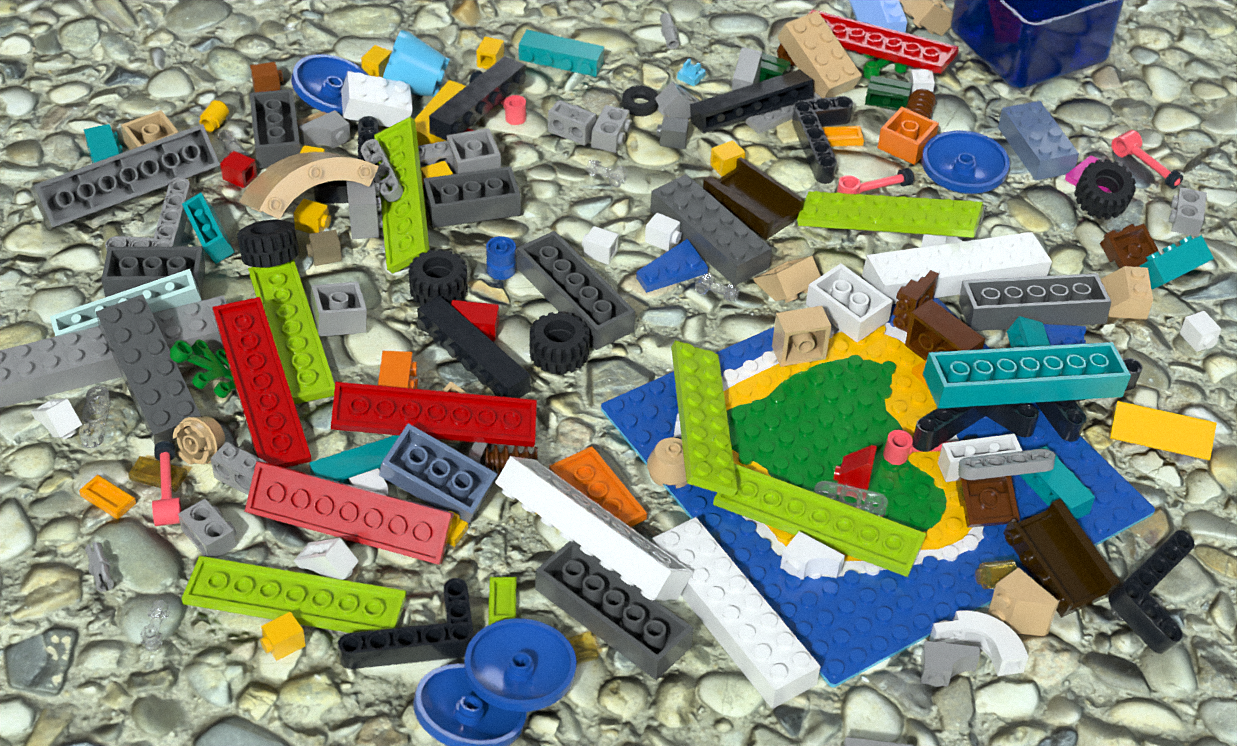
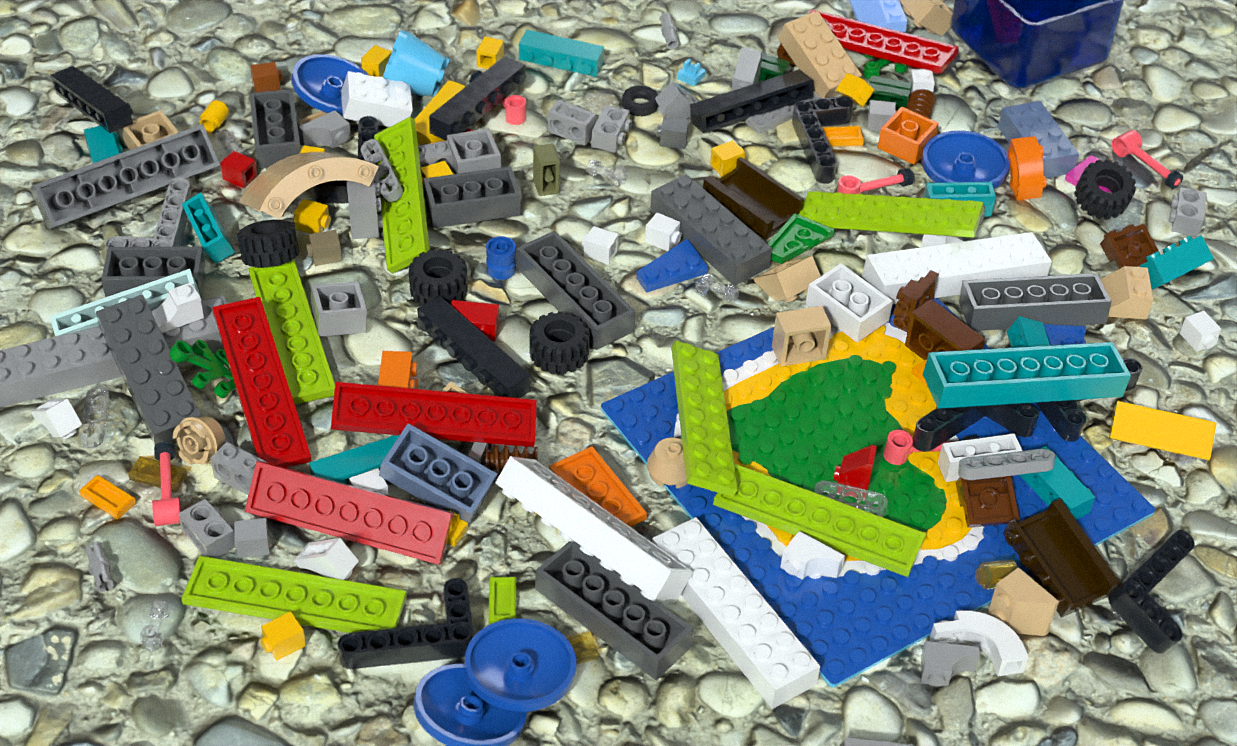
(92, 99): none -> black brick
(179, 308): none -> white arch
(251, 538): none -> light grey panel
(546, 169): none -> olive brick
(797, 237): none -> green wing
(855, 88): none -> yellow brick
(879, 114): none -> light grey brick
(963, 191): none -> teal brick
(1026, 168): none -> orange brick

